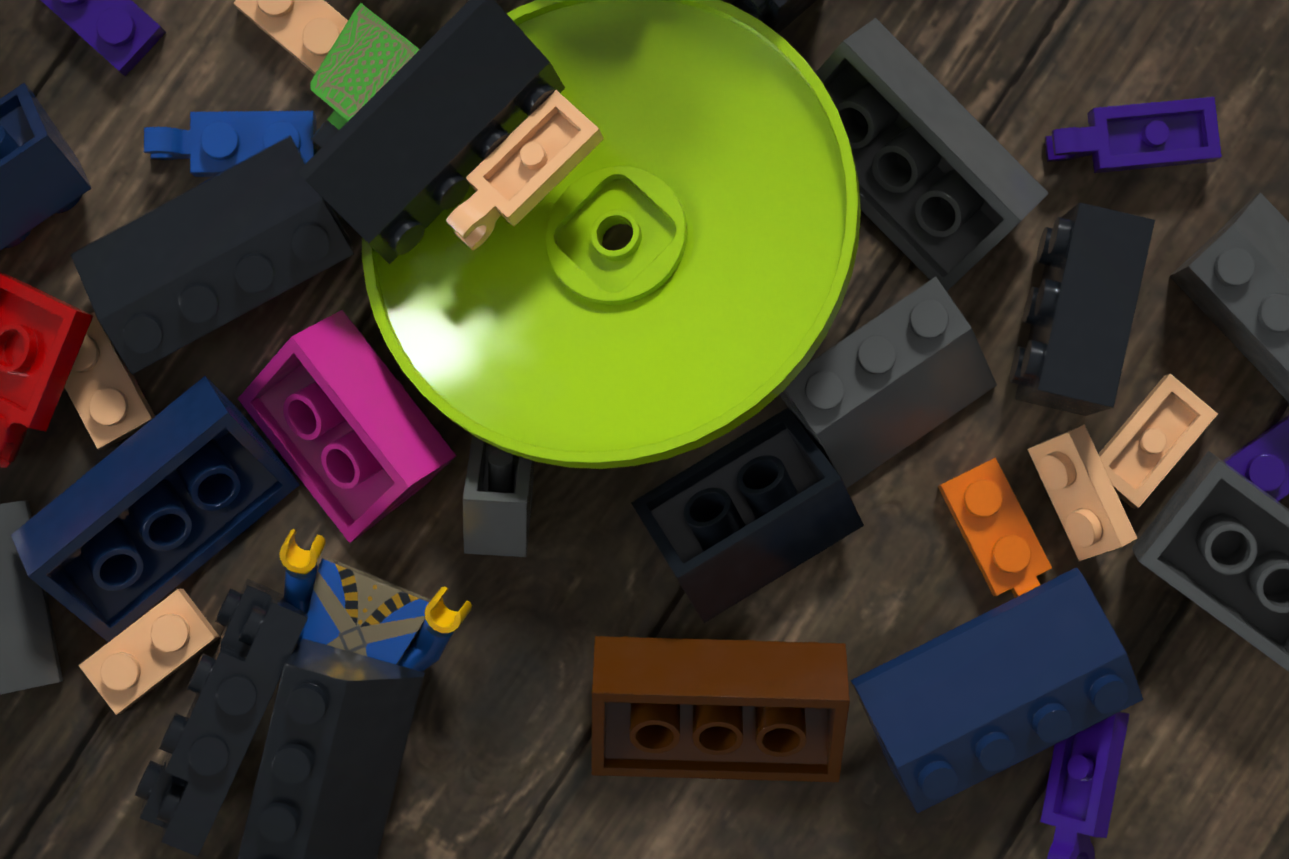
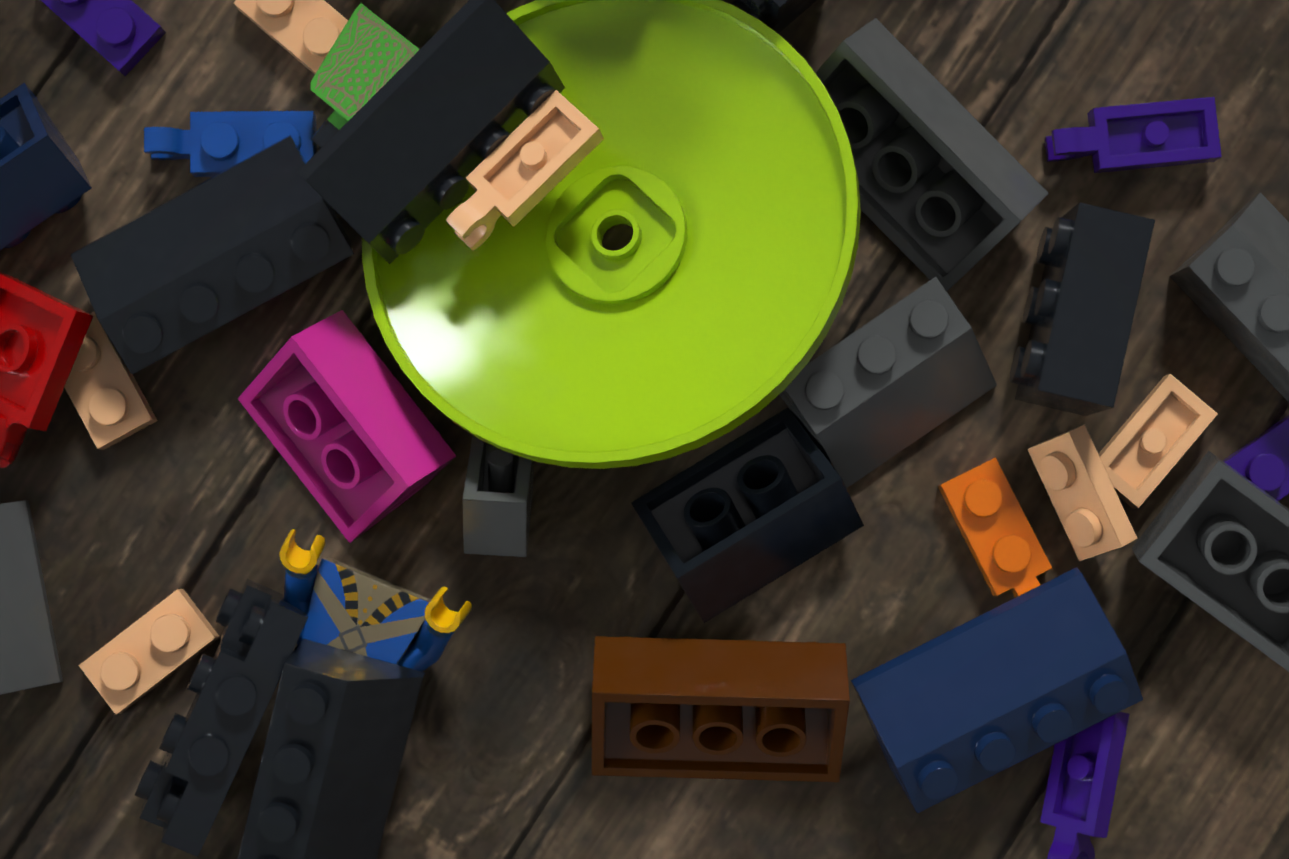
(153, 511): dark blue slope -> none

